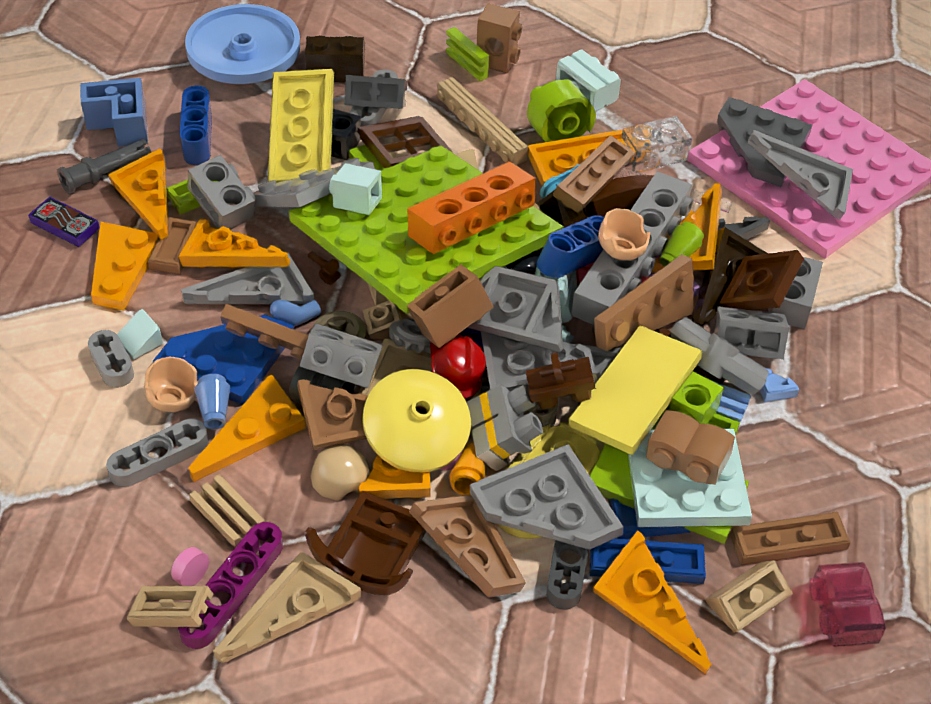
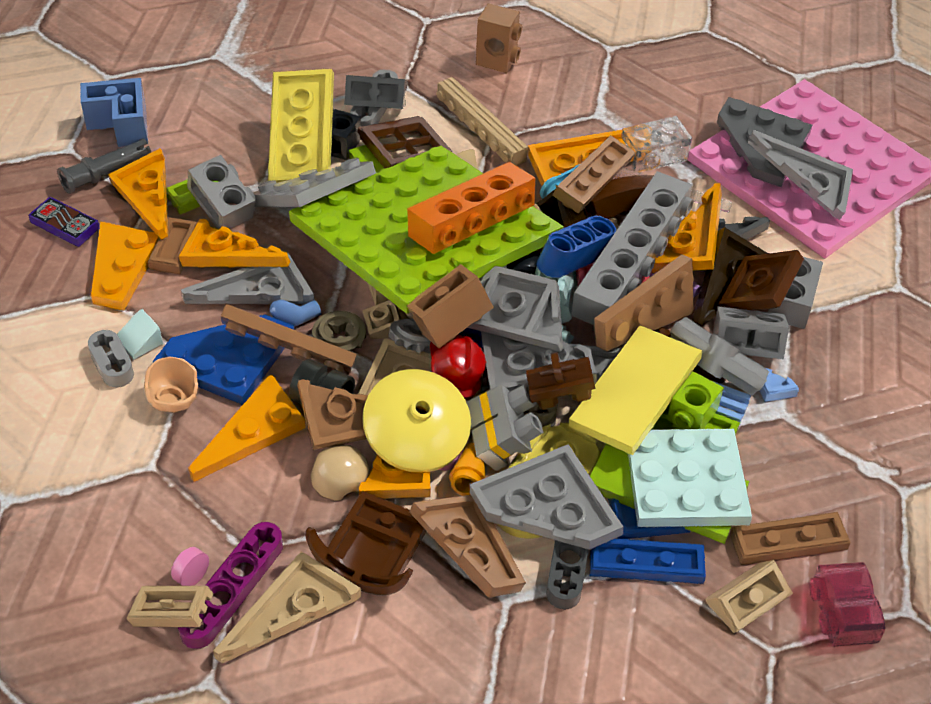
(137, 472): light grey beam -> none
(196, 125): blue beam -> none
(213, 397): medium blue cone -> none
(235, 499): tan tile -> none
(242, 43): light blue dish -> none
(328, 270): reddish brown hand -> none
(340, 54): dark brown slope -> none
(341, 355): light grey brick -> none
(356, 188): light aqua brick -> none
(467, 54): lime tile -> none
(560, 111): lime brick -> none
(590, 77): light aqua brick -> none
(623, 234): light nougat hair -> none
(640, 592): light orange wing -> none
(684, 240): lime cone -> none
(690, 447): medium nougat brick -> none

